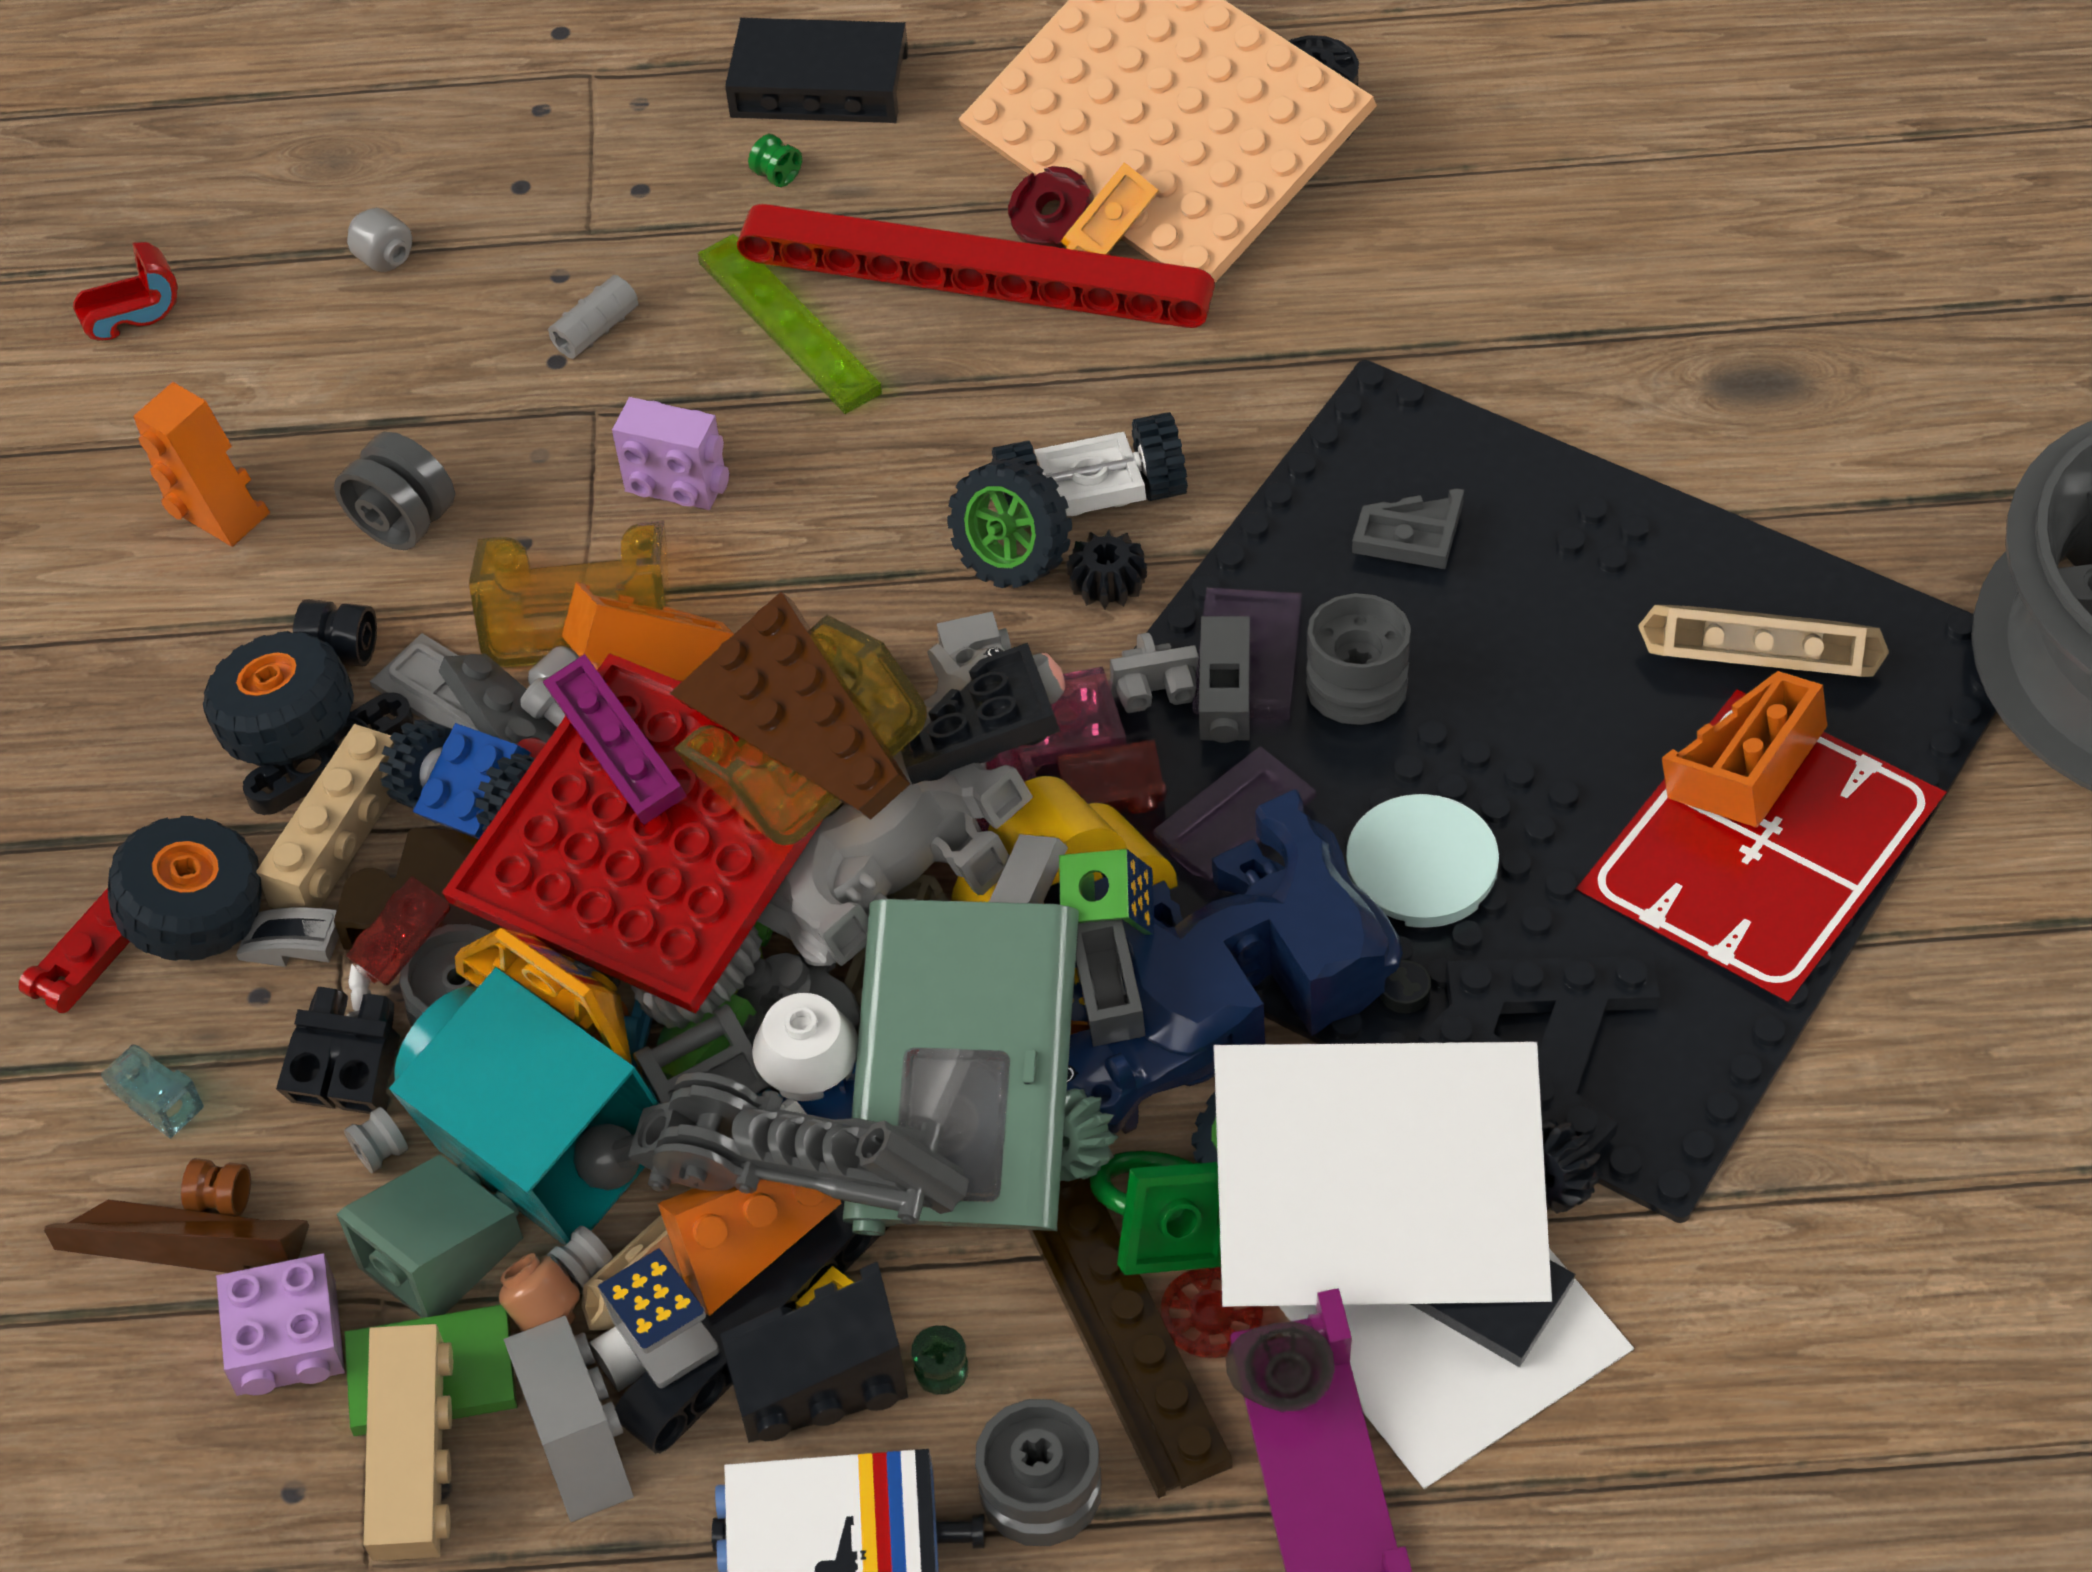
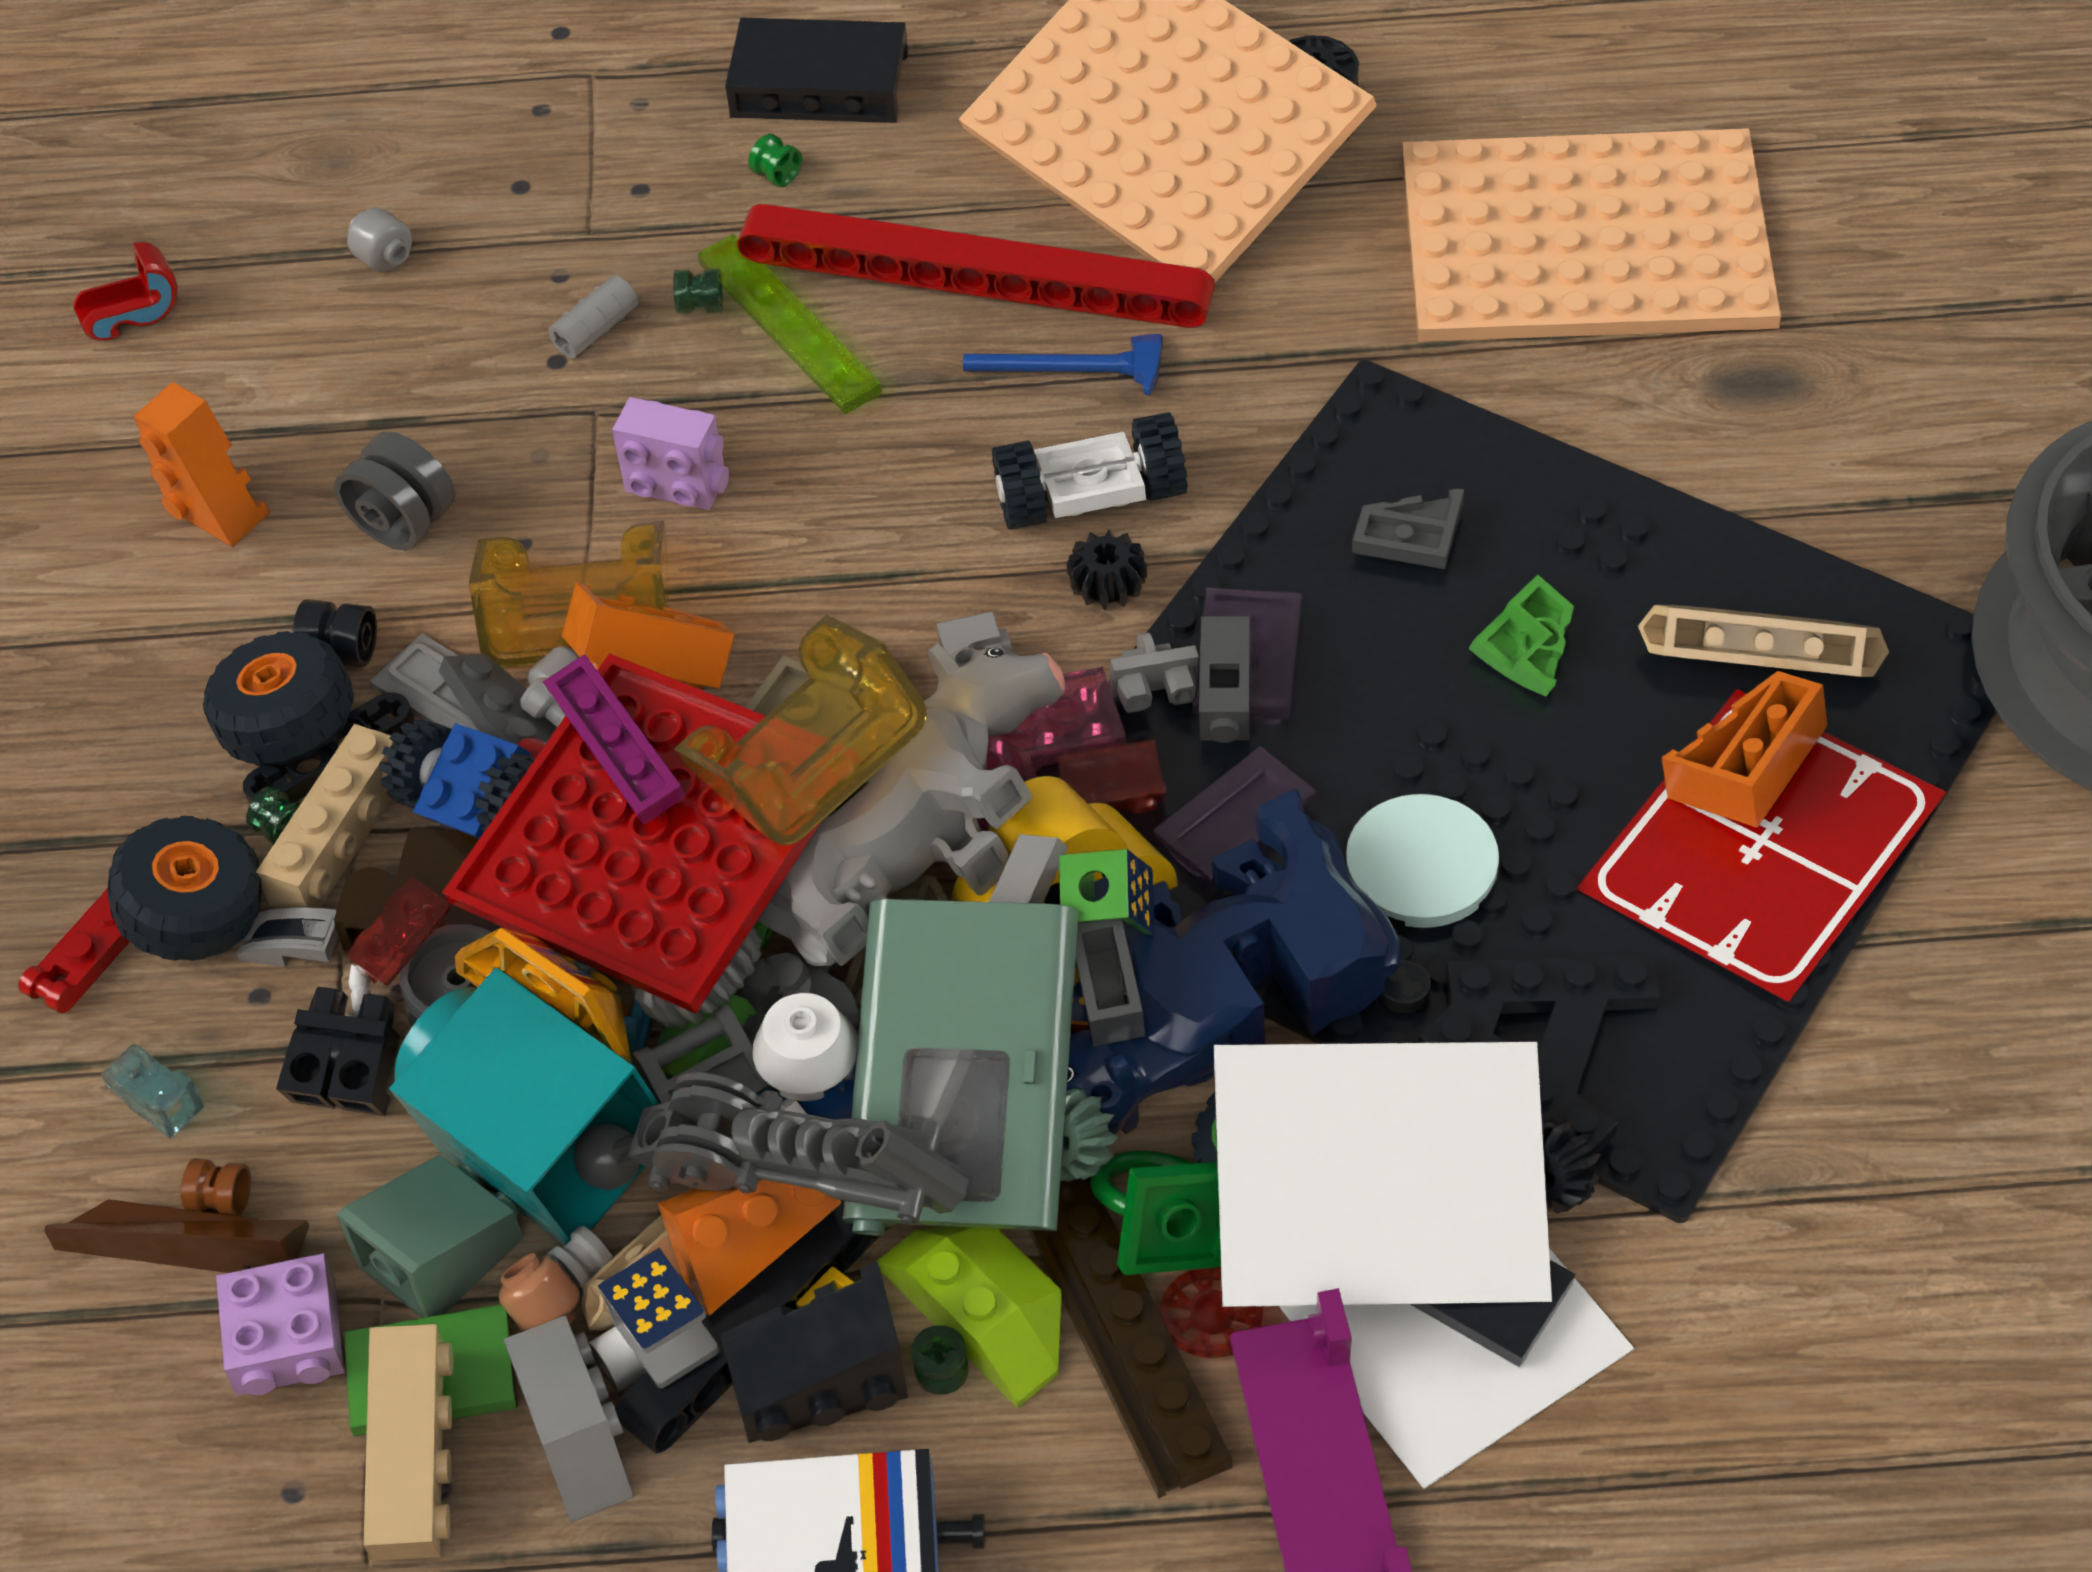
(270, 813): none -> clear green wheel
(376, 1139): light grey wheel -> none
(698, 291): none -> clear green wheel
(792, 704): reddish brown wing -> none
(989, 1296): none -> lime wedge
(990, 715): black plate -> none
(1033, 504): black wheel -> none
(1038, 1472): dark grey wheel -> none
(1039, 189): dark red tile -> none
(1111, 212): light orange hinge -> none
(1141, 362): none -> blue piece
(1281, 1366): clear smoke piece -> none
(1358, 658): dark grey wheel -> none
(1527, 637): none -> bright green slope
(1587, 236): none -> light nougat plate

